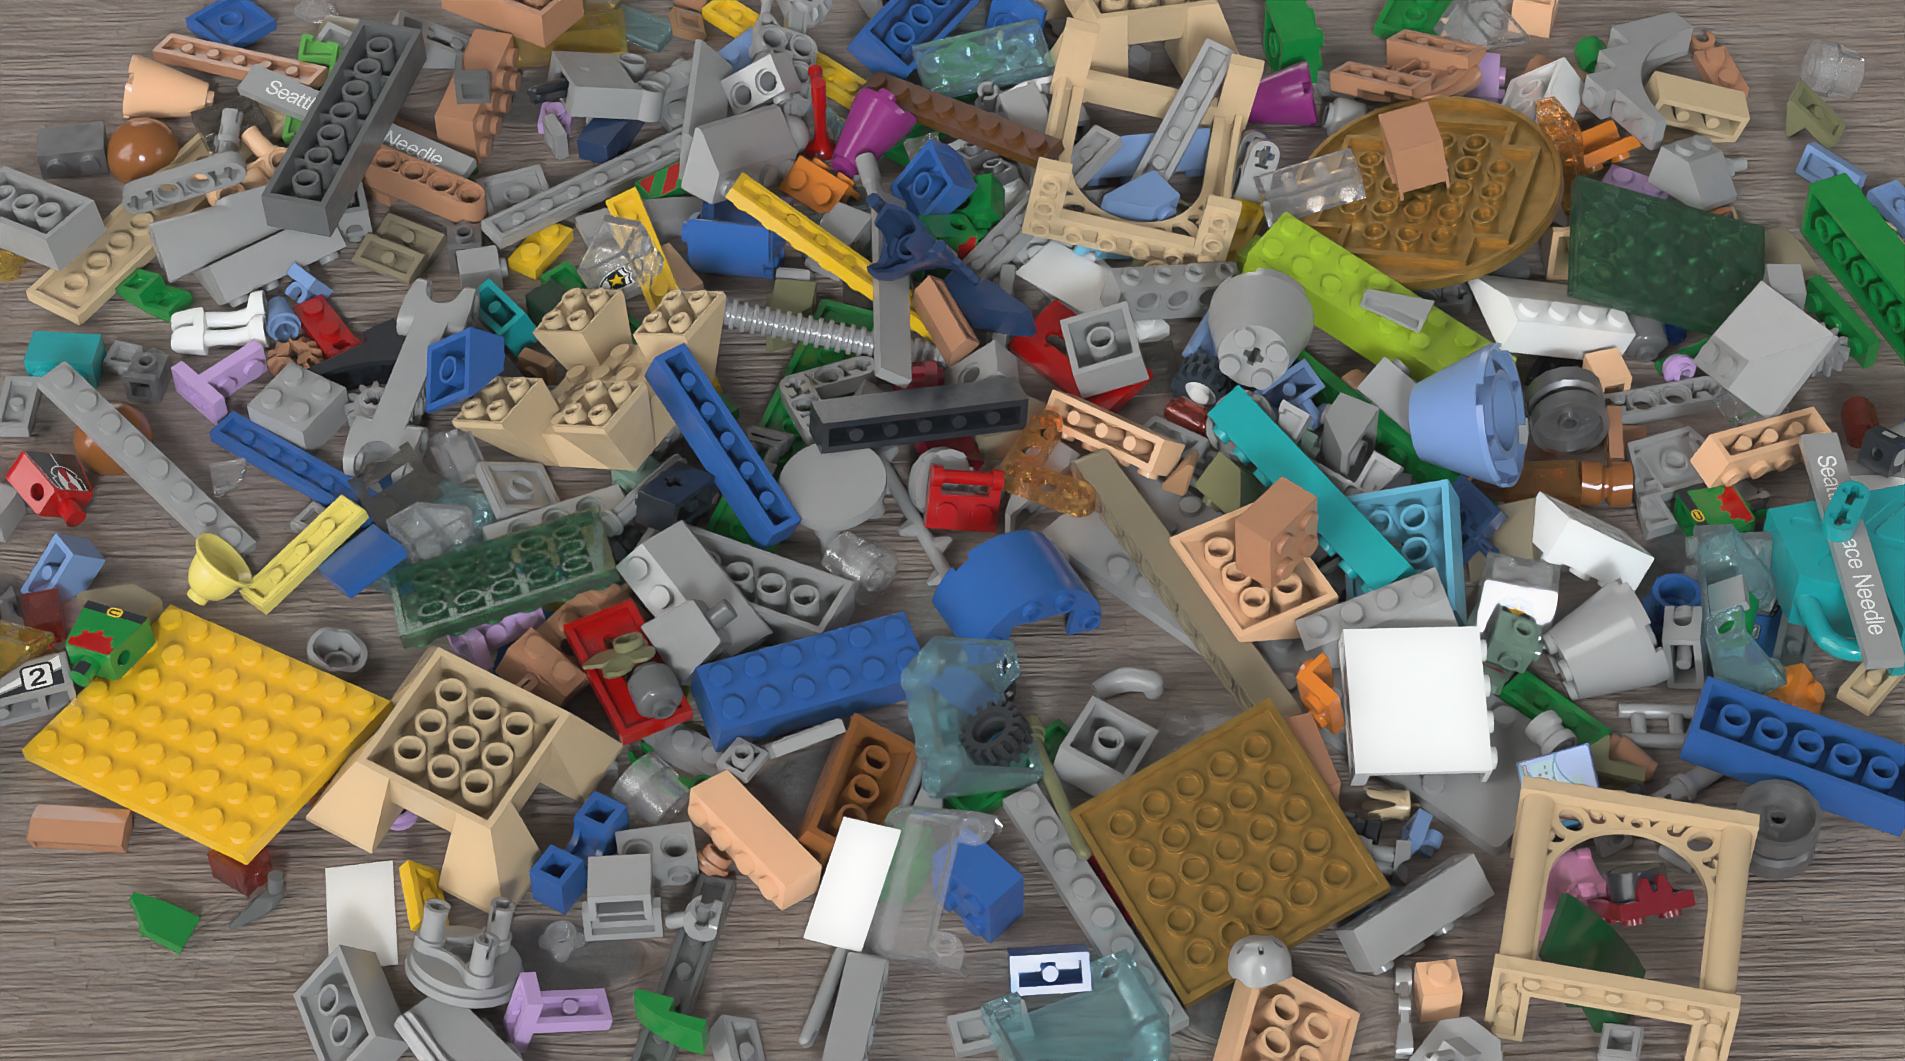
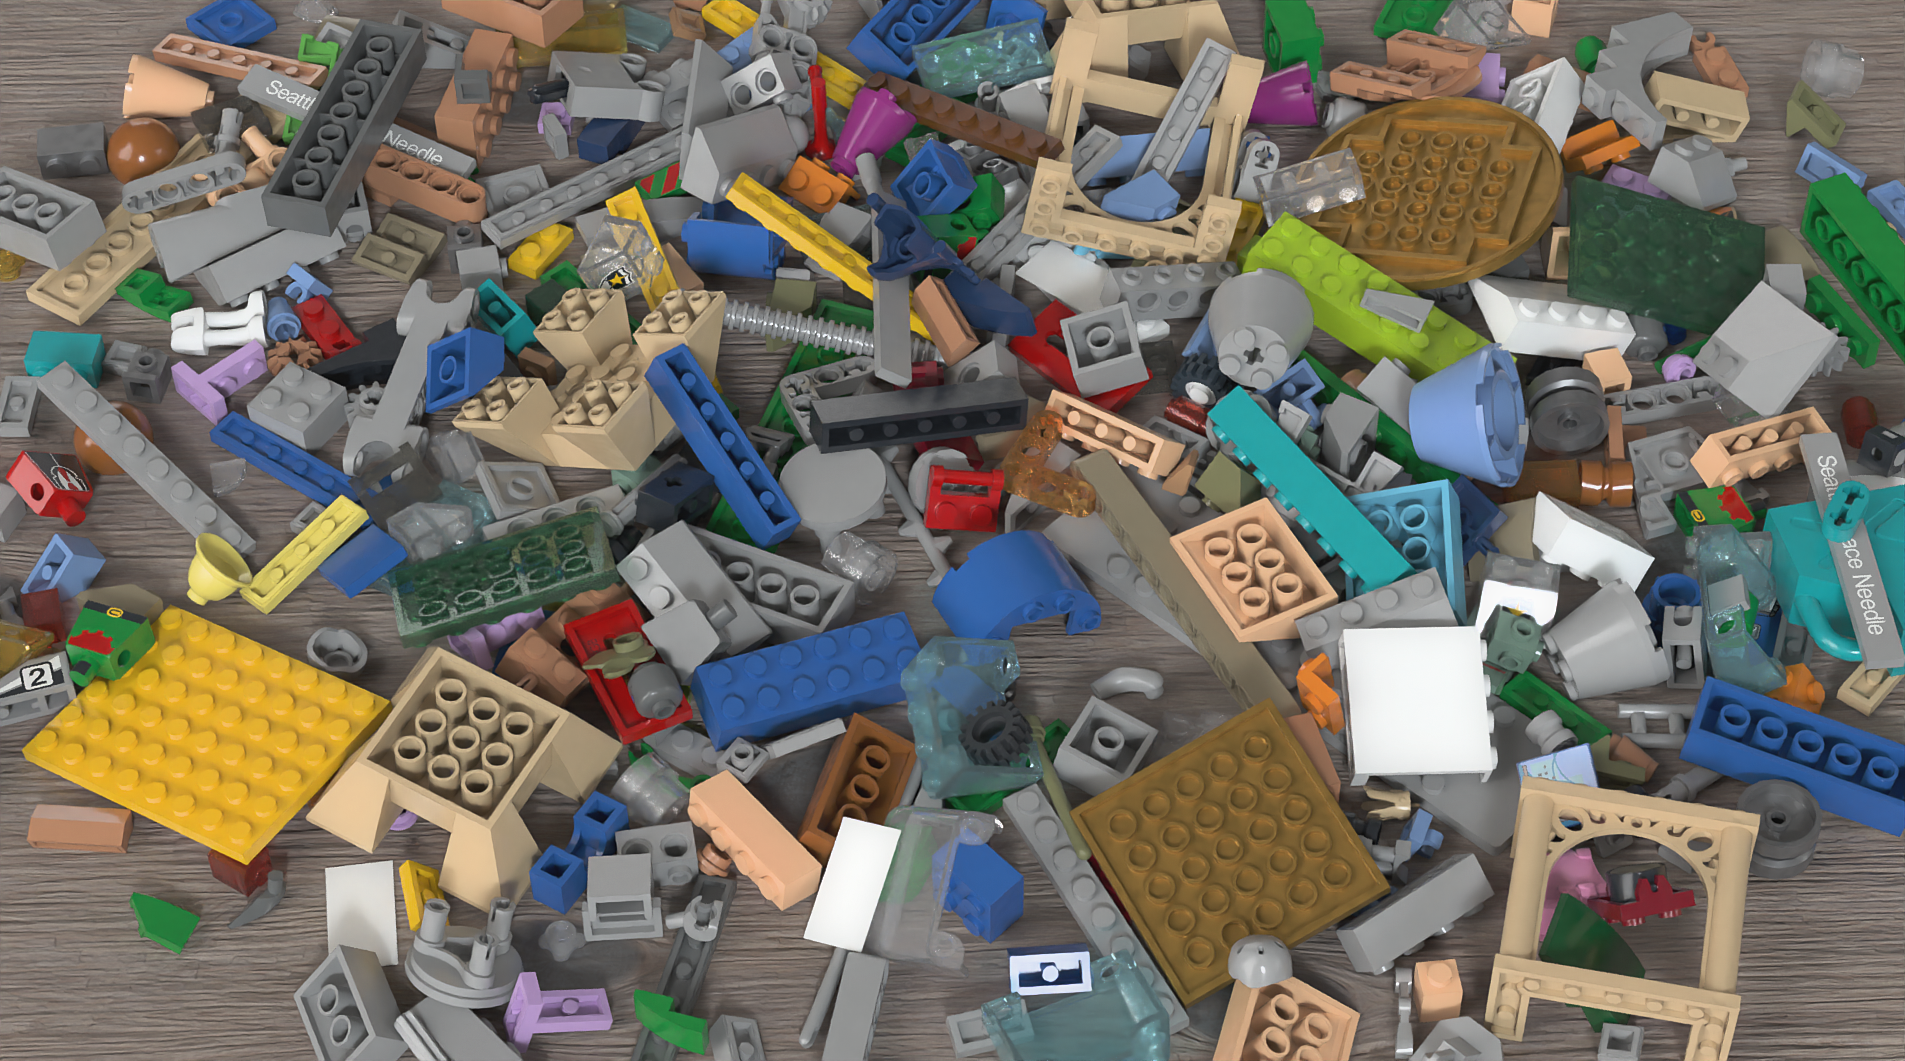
(1276, 533): nougat brick -> none
(1413, 148): nougat piece -> none
(1567, 137): clear orange beam -> none

